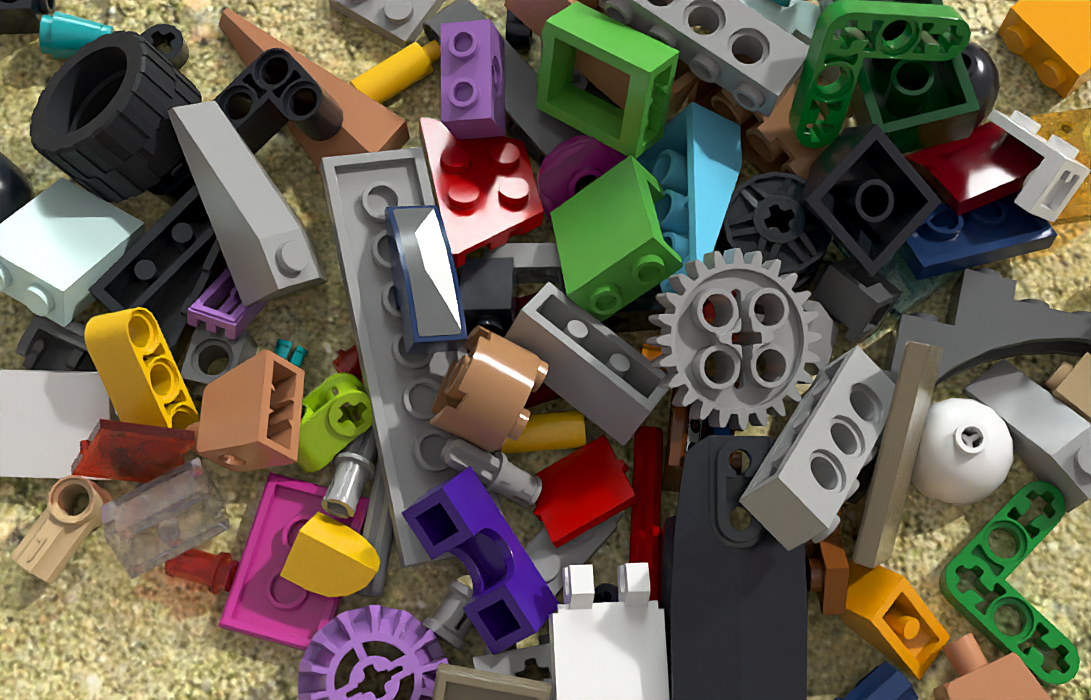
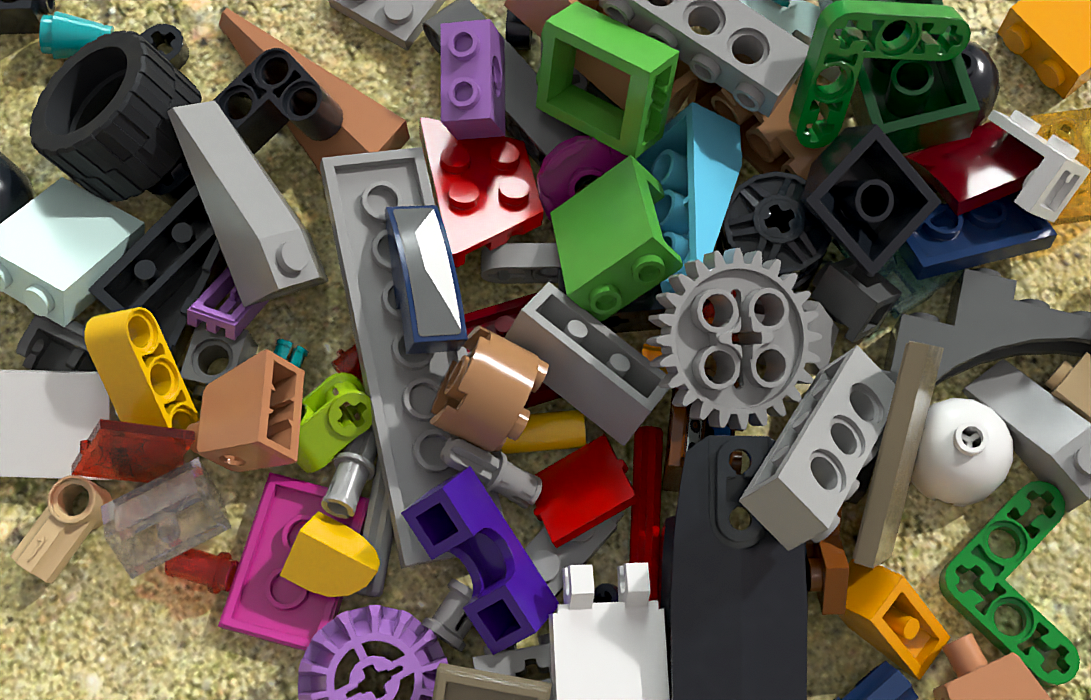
(398, 71): yellow cylinder -> none
(489, 294): black brick -> none

